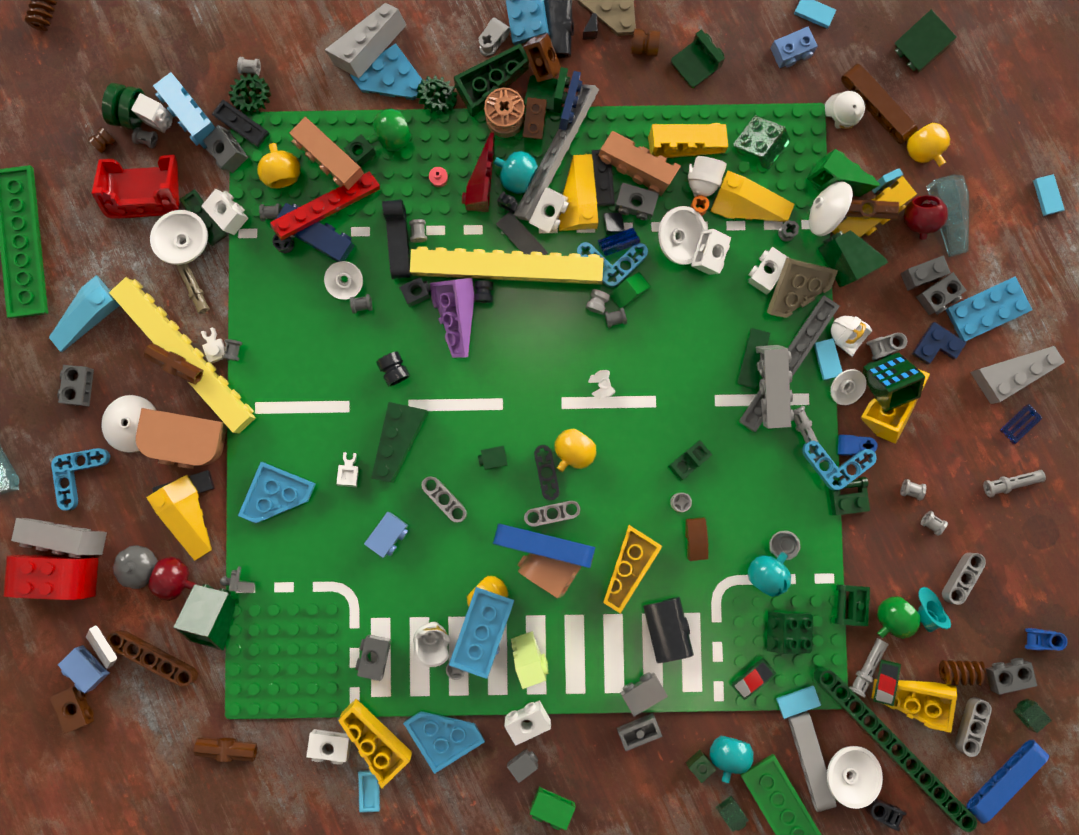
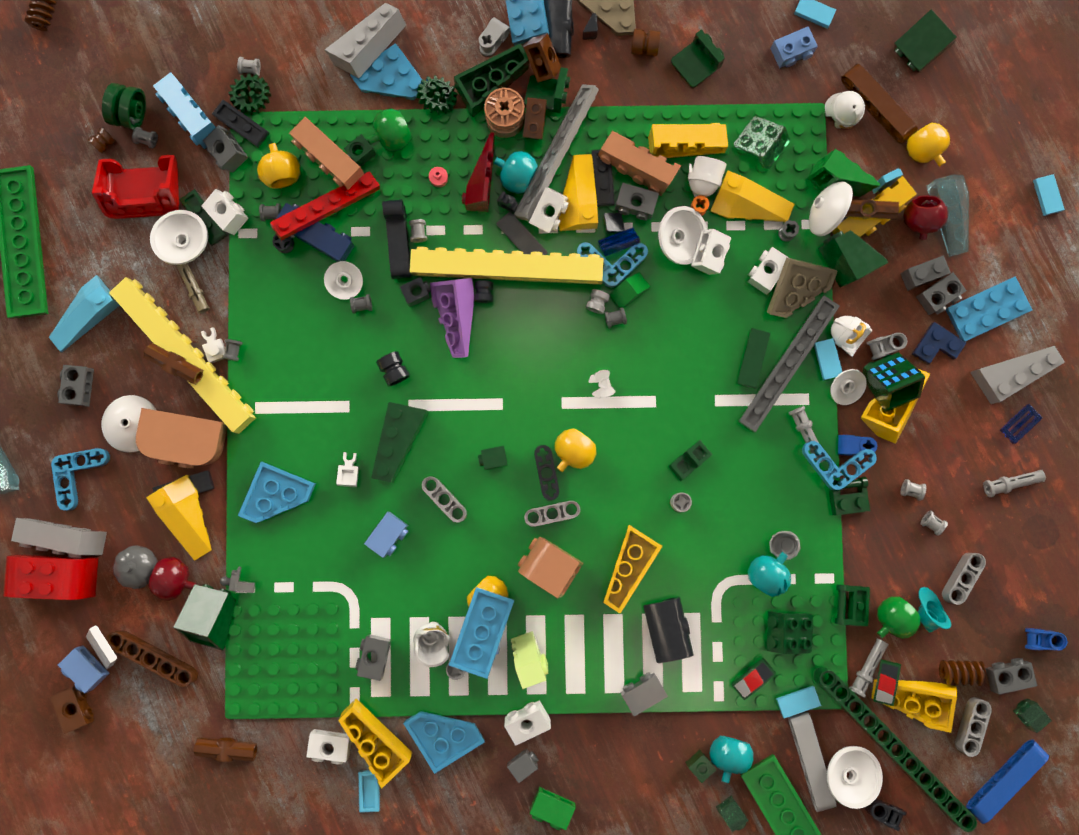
(152, 113): white brick -> none
(544, 545): blue beam -> none
(571, 100): dark blue plate -> none
(639, 732): dark grey brick -> none
(697, 539): reddish brown slope -> none
(775, 386): light grey wedge -> none

